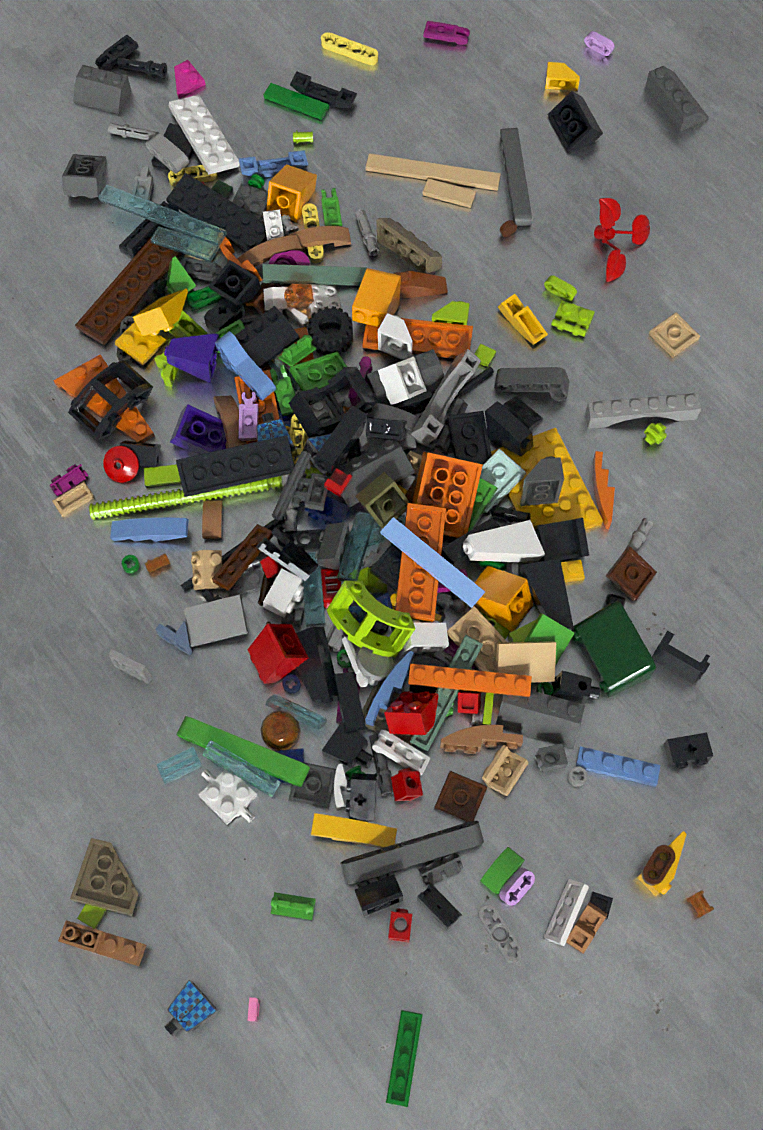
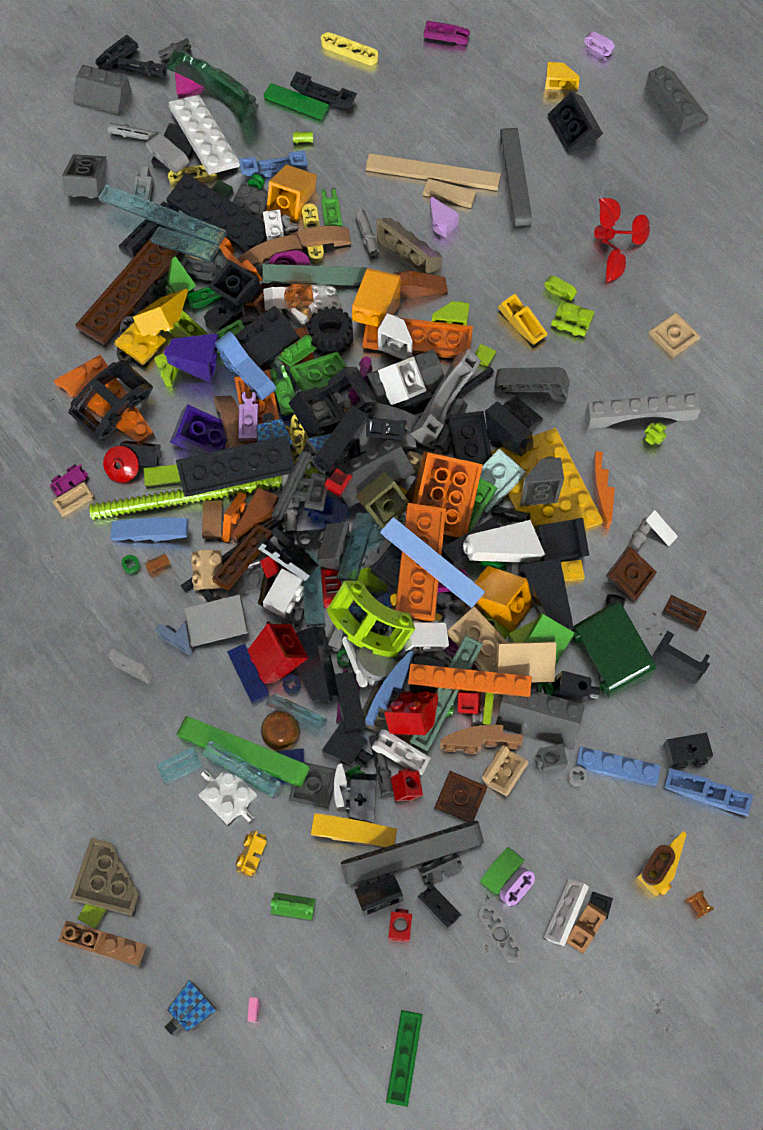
(167, 52): none -> dark grey pin
(216, 81): none -> clear green windscreen
(233, 515): none -> orange wing
(246, 860): none -> yellow hinge
(248, 673): none -> clear blue tile
(258, 512): none -> dark orange slope
(443, 218): none -> lavender slope
(508, 228): reddish brown tile -> none
(661, 528): none -> white sticker
(696, 625): none -> reddish brown tile
(709, 792): none -> medium blue slope

